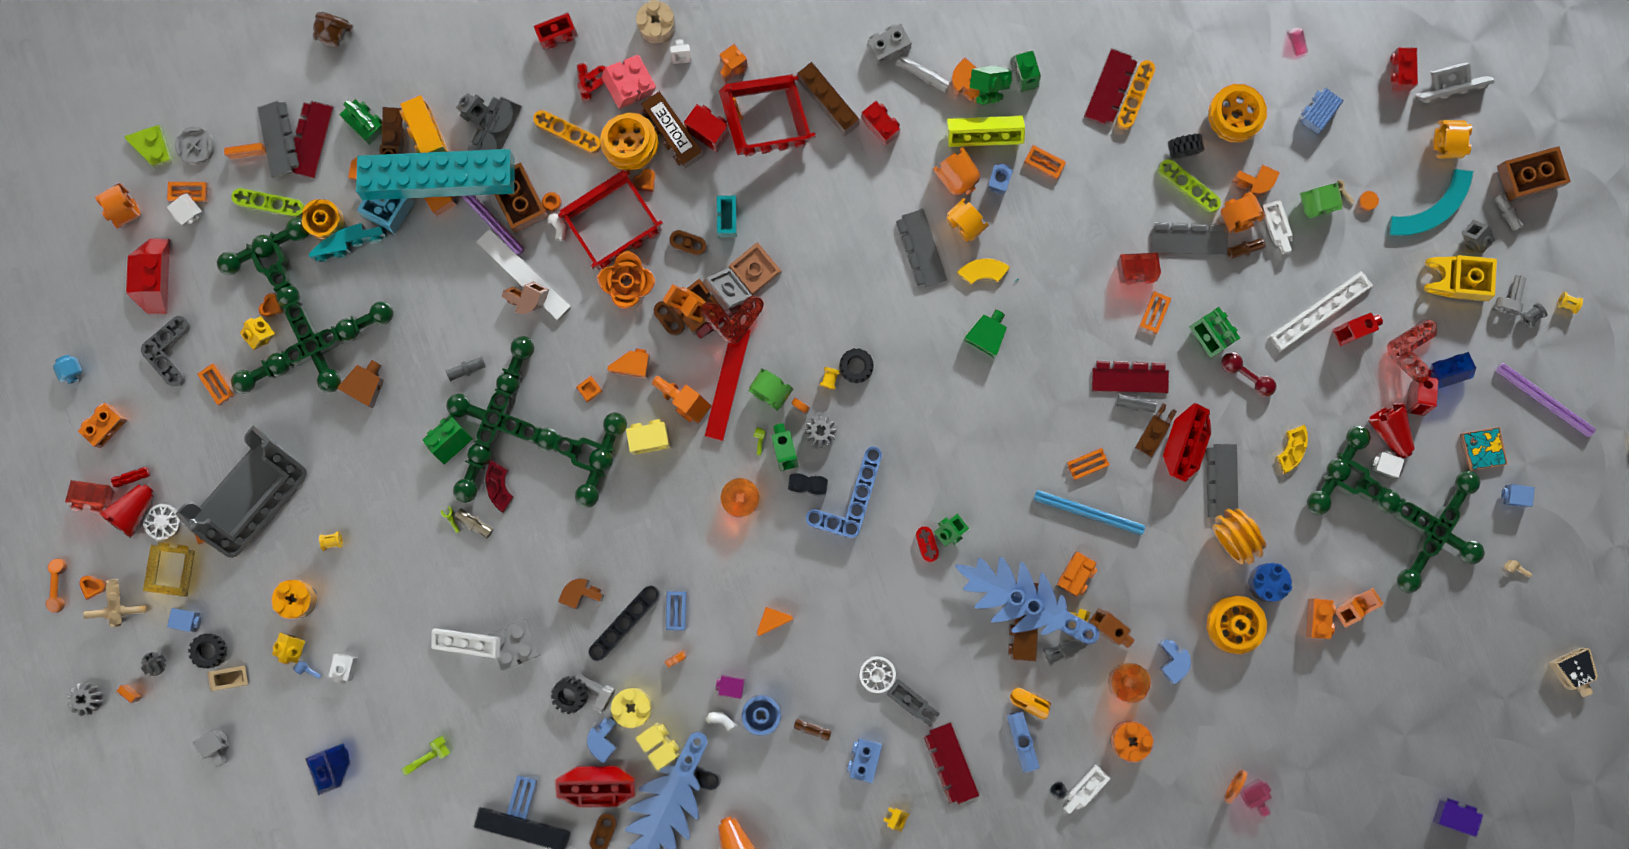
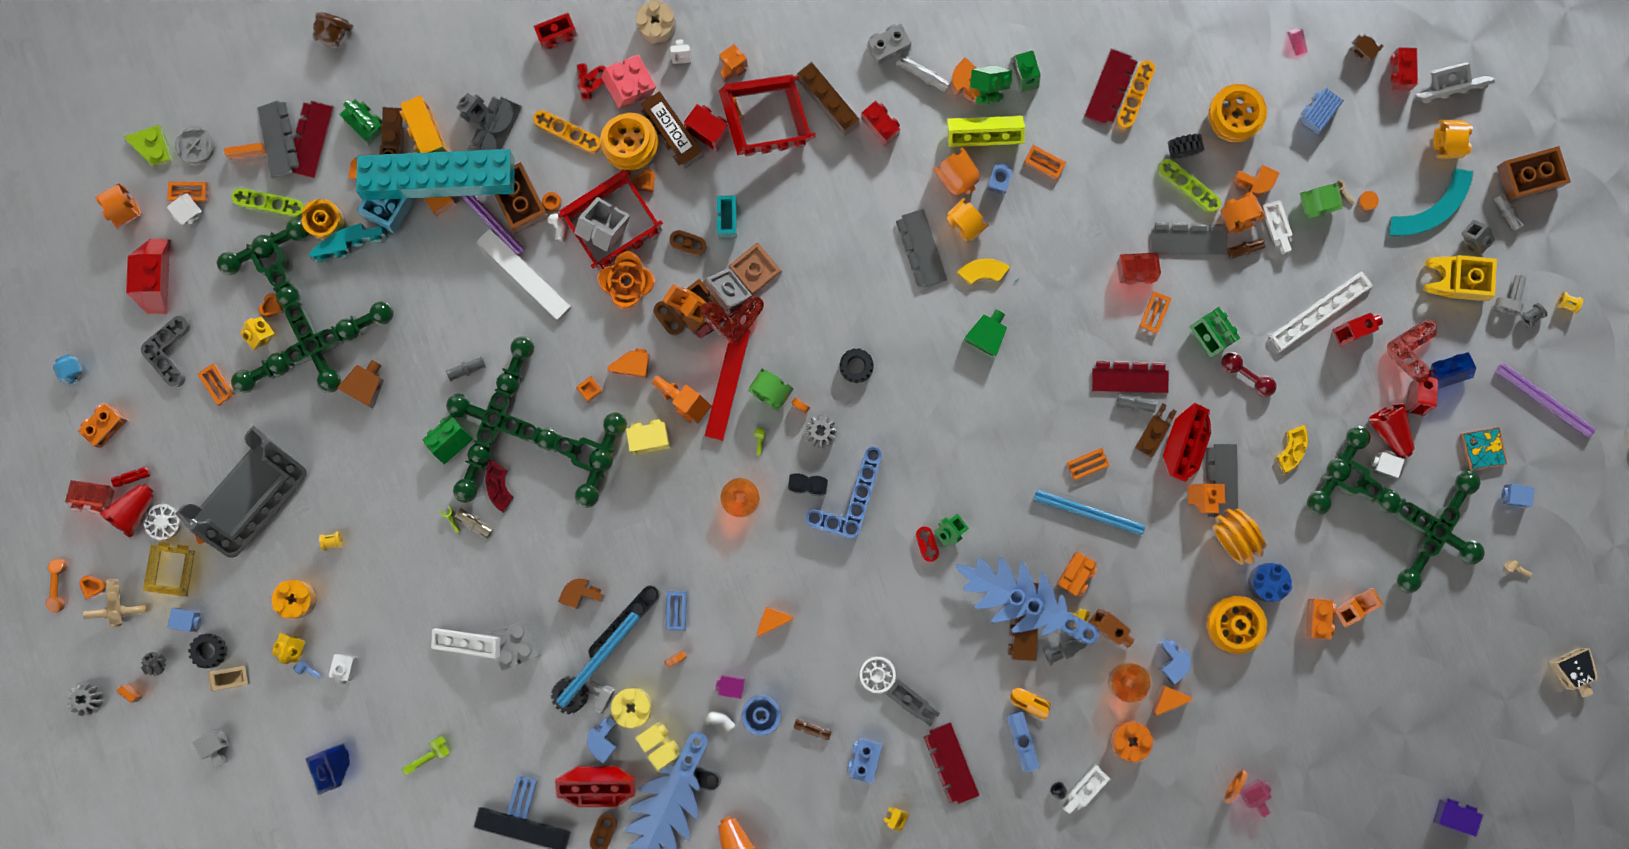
(528, 299): dark orange brick -> none
(595, 227): none -> light grey piece
(597, 660): none -> dark azure axle
(785, 453): green torso -> none
(829, 378): yellow bush -> none
(1168, 700): none -> orange slope
(1206, 496): none -> orange brick
(1365, 48): none -> reddish brown brick

